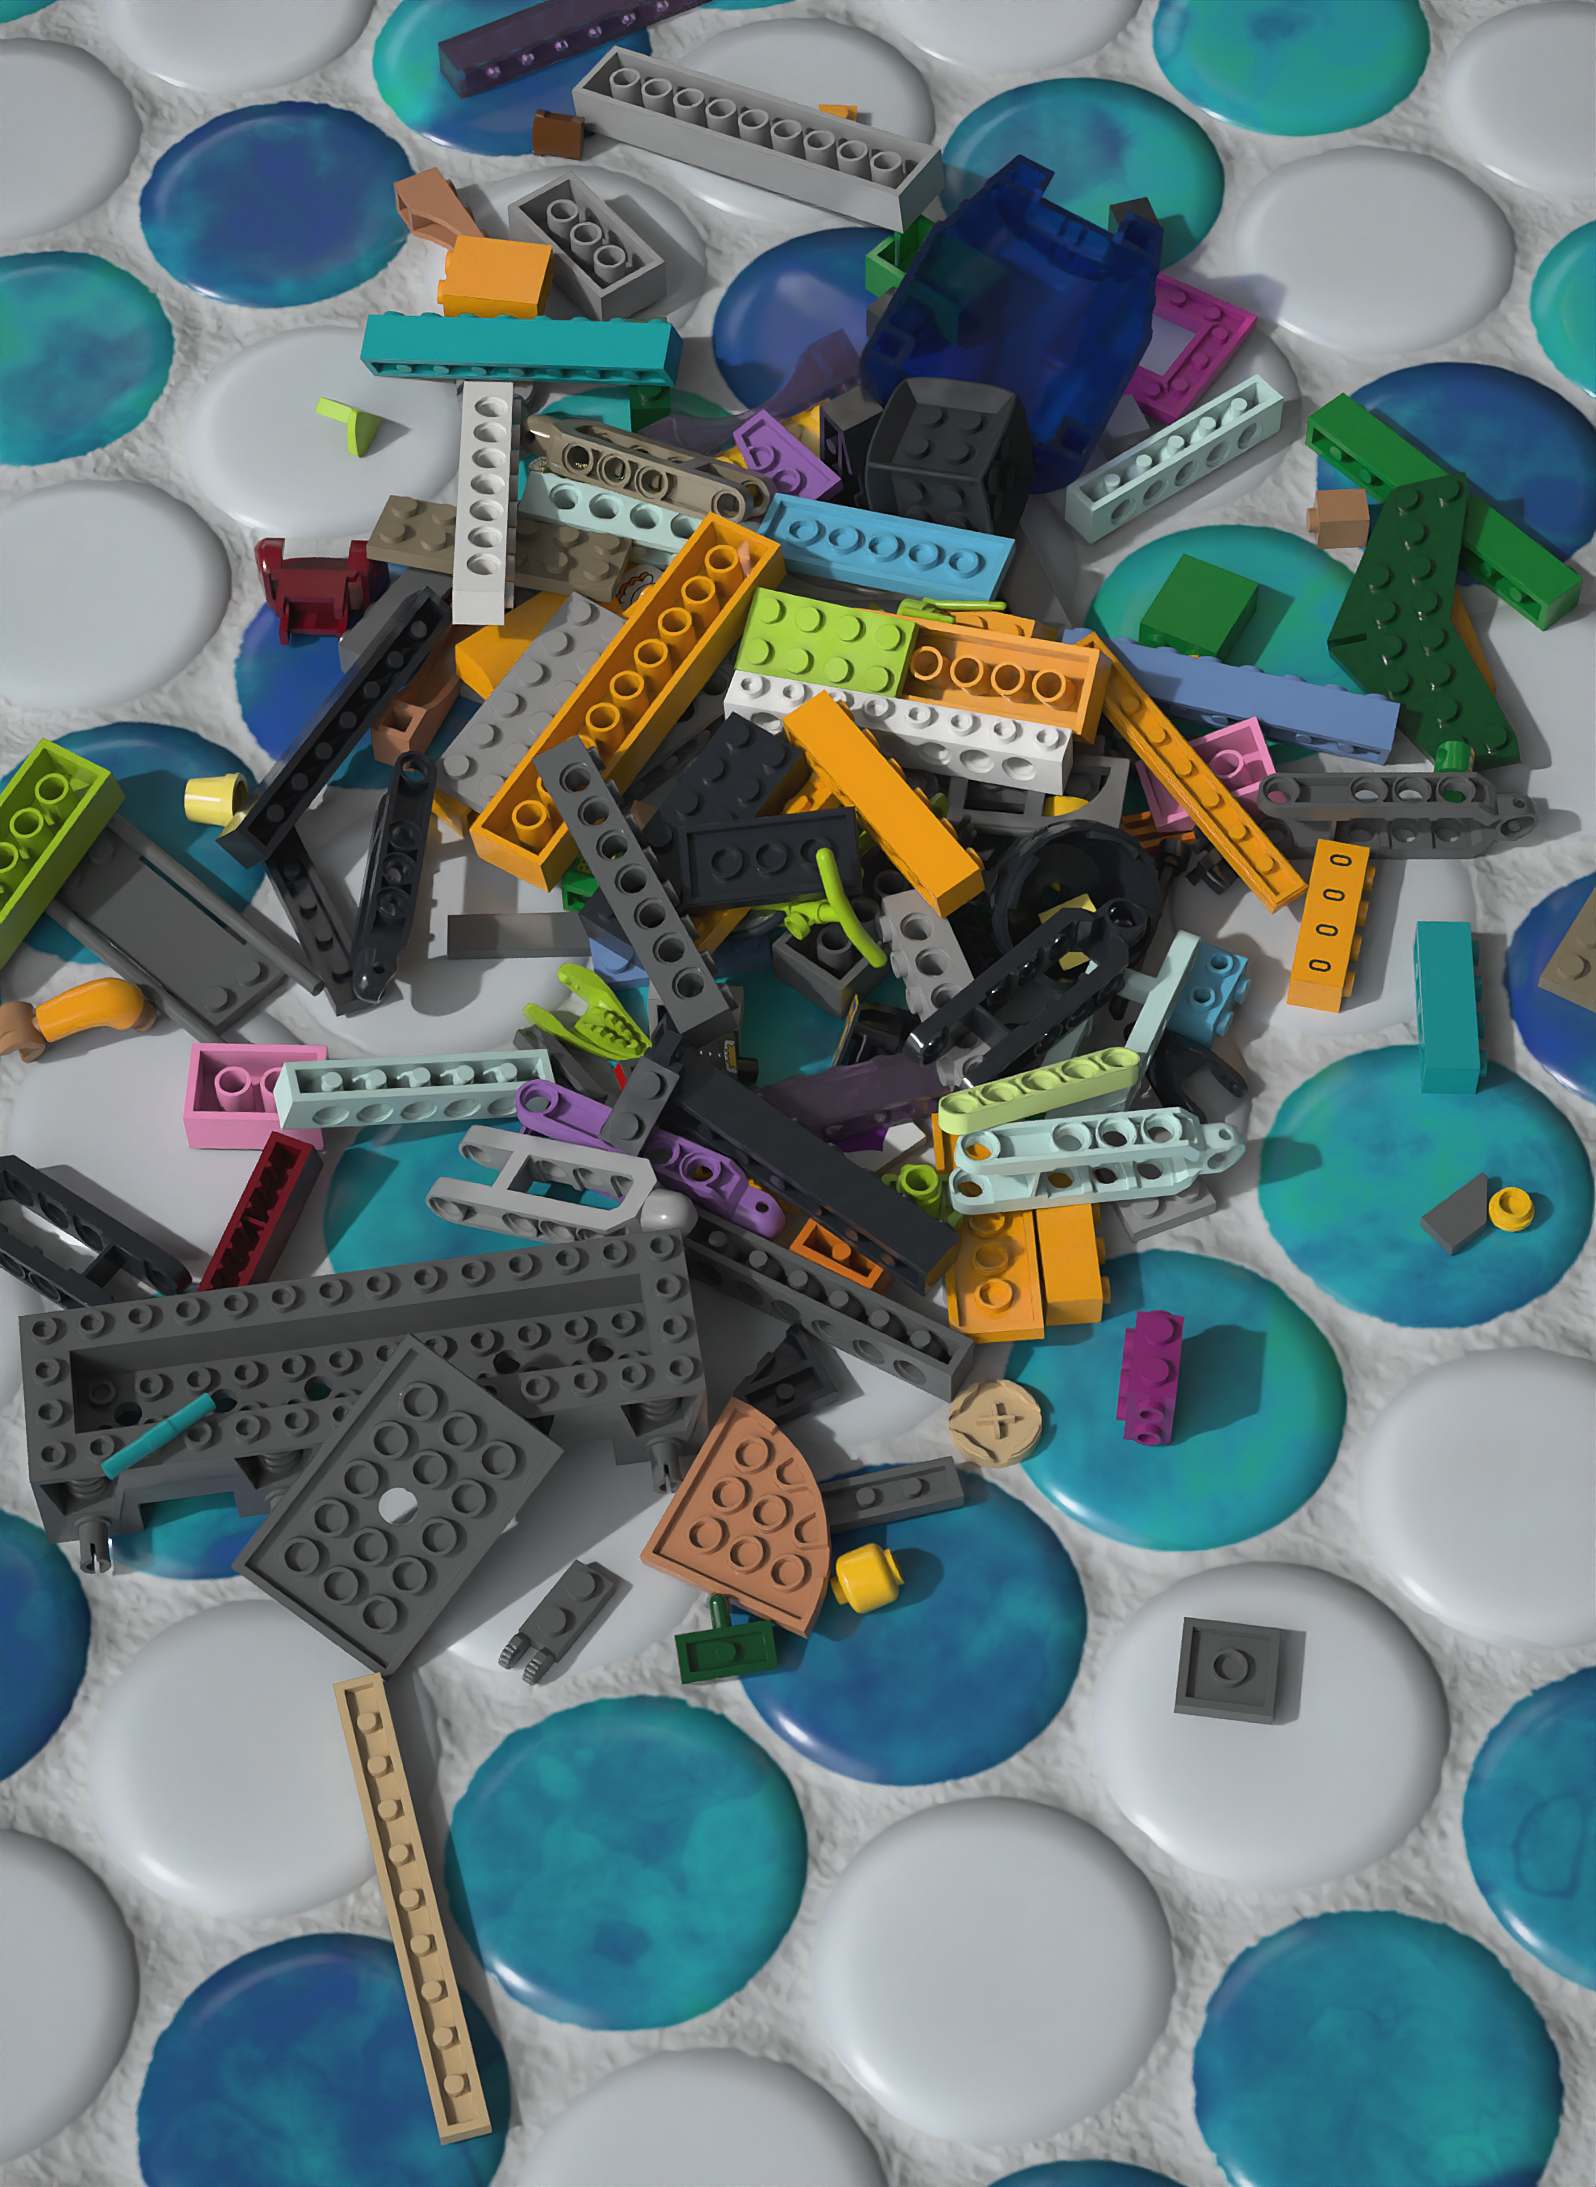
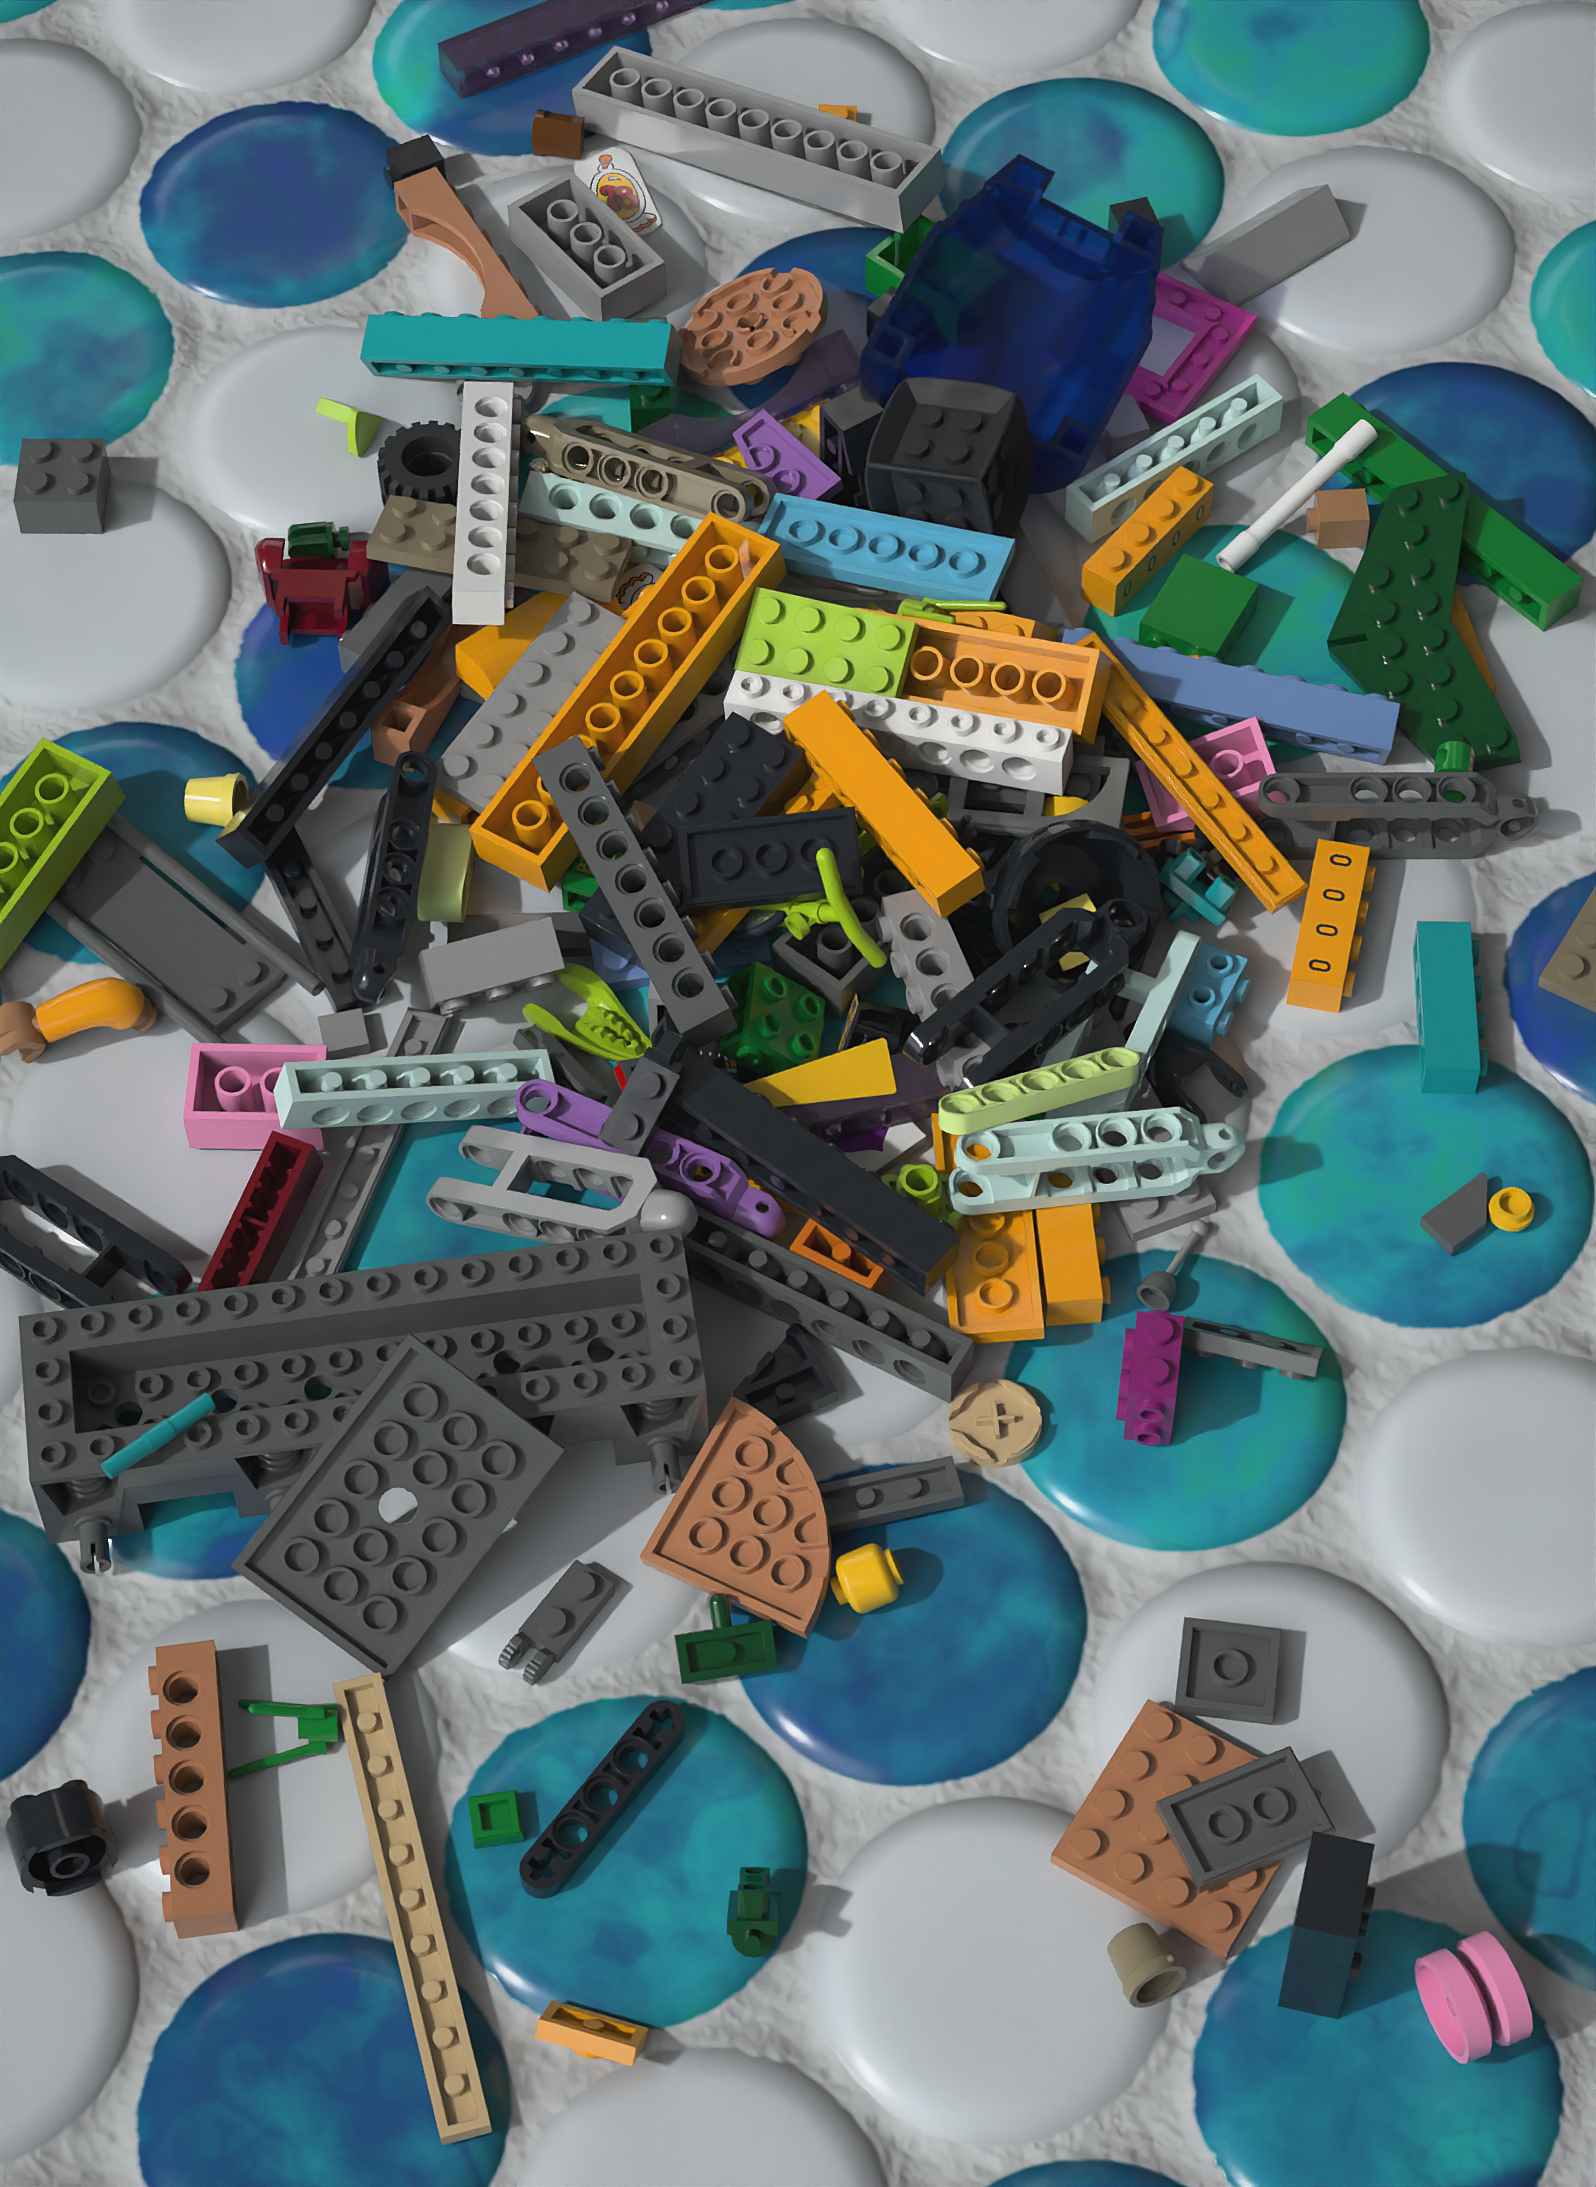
(61, 1839): none -> black brick
(62, 486): none -> dark grey brick
(213, 1904): none -> nougat brick
(315, 1723): none -> green plant
(317, 540): none -> dark green arm
(344, 1033): none -> light grey tile
(362, 1165): none -> light grey tile
(412, 159): none -> black brick
(418, 453): none -> black tyre
(446, 873): none -> yellowish green beam
(490, 966): none -> light grey brick
(495, 1819): none -> green tile
(496, 278): light orange brick -> none
(591, 2033): none -> light orange plate
(599, 1821): none -> black beam
(617, 182): none -> sticker
(753, 1912): none -> dark green hips
(775, 1021): none -> green brick
(786, 317): none -> nougat plate
(841, 1076): none -> yellow sticker
(1125, 1848): none -> nougat plate
(1145, 1965): none -> dark tan piece
(1146, 541): none -> light orange brick
(1159, 1287): none -> dark grey hinge
(1181, 881): none -> teal hips
(1244, 1819): none -> dark grey tile
(1250, 540): none -> white piece
(1250, 1348): none -> dark grey plate
(1269, 246): none -> light grey slope
(1326, 1925): none -> black brick
(1473, 1997): none -> bright pink wheel

